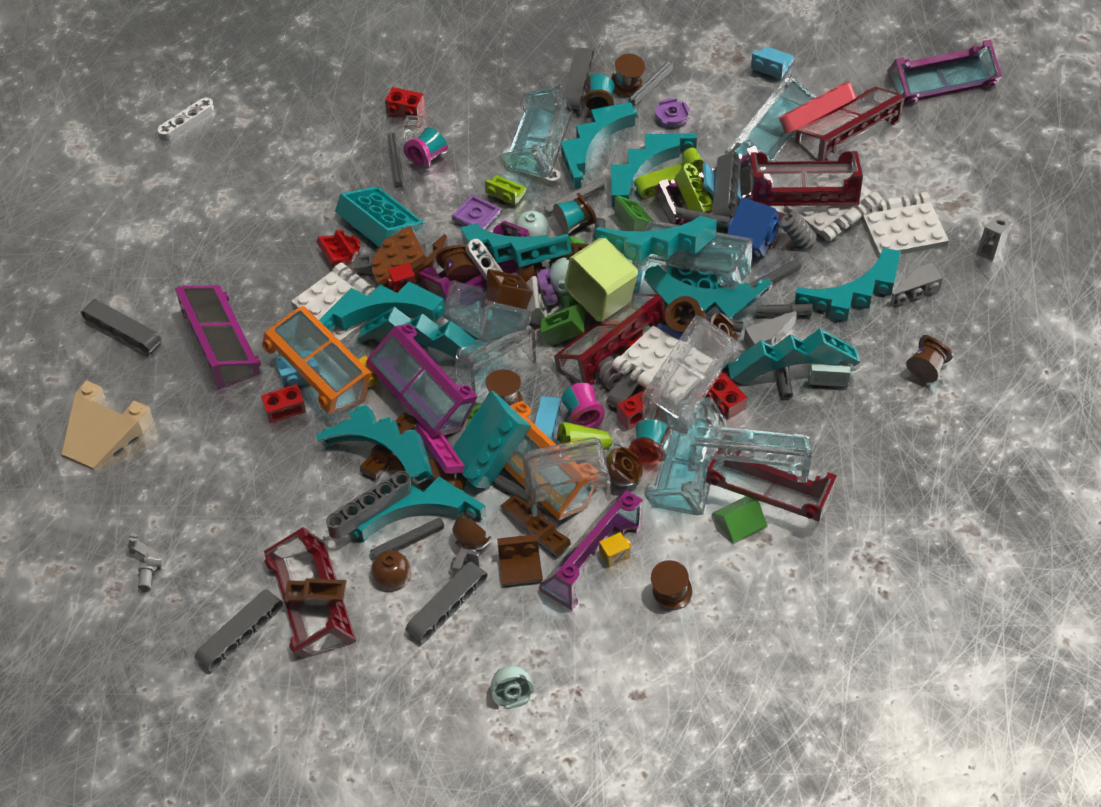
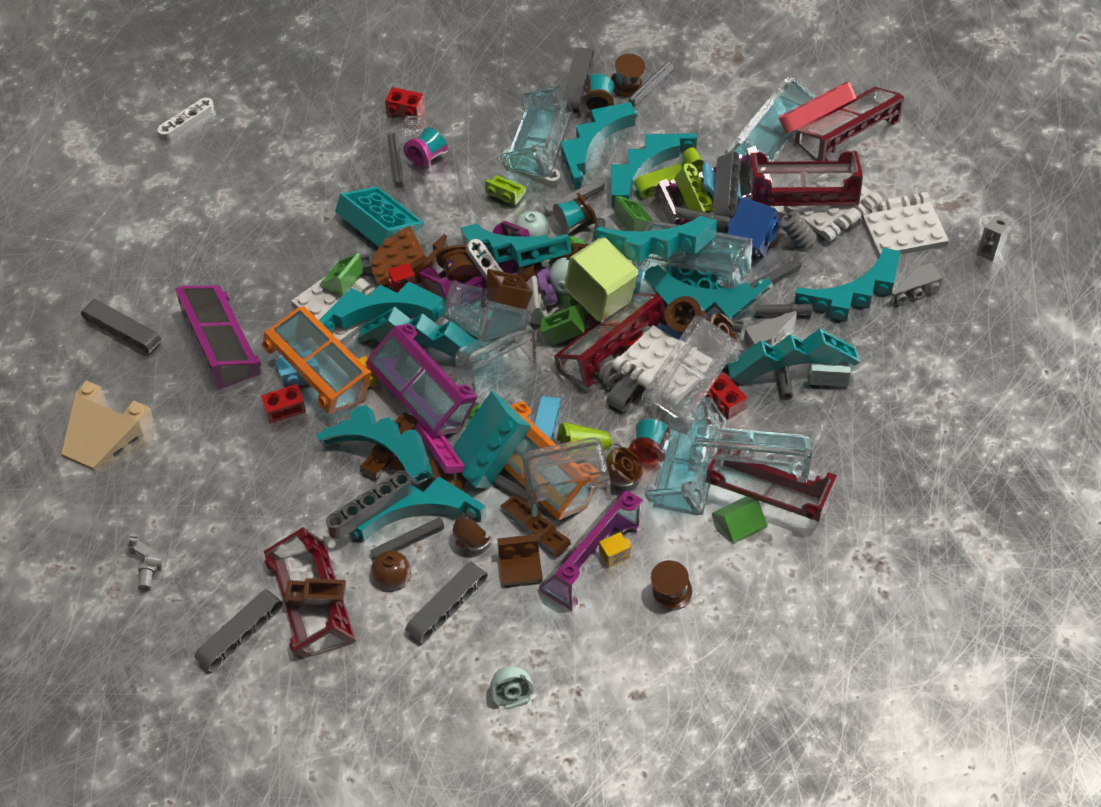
(339, 247): red slope -> none
(343, 274): none -> bright green slope
(463, 557): flat silver bracket -> none
(476, 211): medium lavender plate -> none
(505, 384): reddish brown hat -> none
(582, 405): dark pink hat -> none
(631, 411): red brick -> none
(668, 120): medium lavender plate -> none
(771, 61): medium azure bracket -> none
(929, 359): reddish brown hat -> none
(945, 72): windscreen -> none

